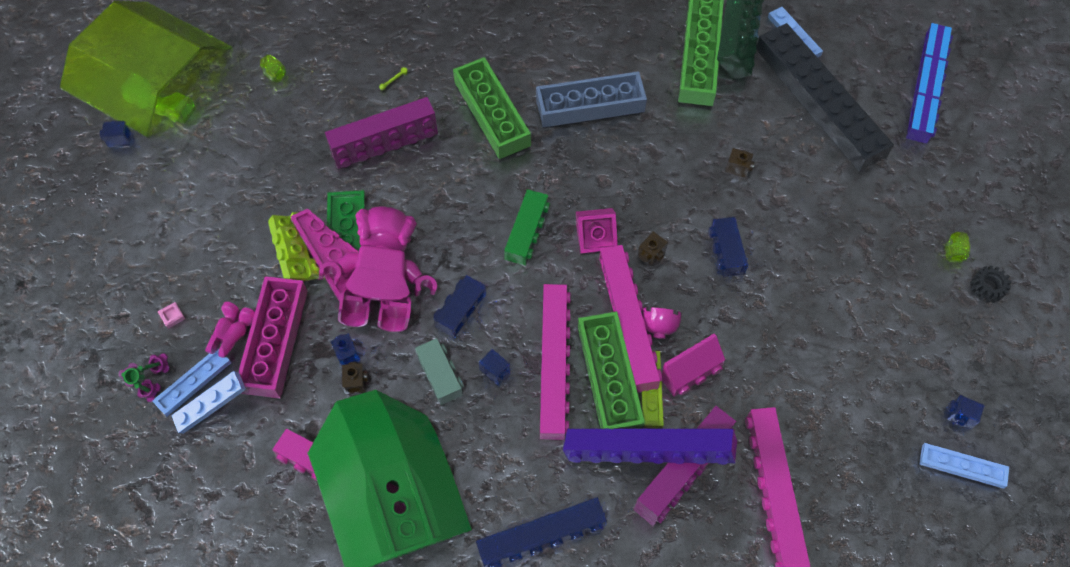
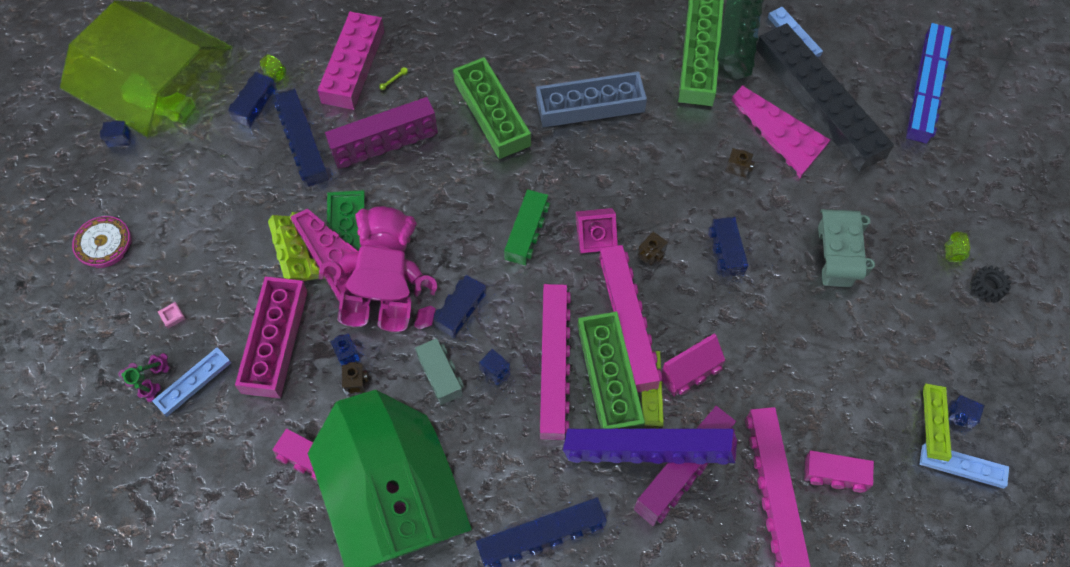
(101, 241): none -> tile
(208, 402): light blue plate -> none
(227, 331): dark pink piece -> none
(252, 99): none -> clear blue brick
(301, 137): none -> clear blue brick
(351, 60): none -> dark pink brick
(425, 317): none -> dark pink tile
(661, 321): dark pink cylinder -> none
(786, 134): none -> dark pink wing
(838, 471): none -> dark pink brick
(844, 247): none -> sand green container
(937, 422): none -> lime plate

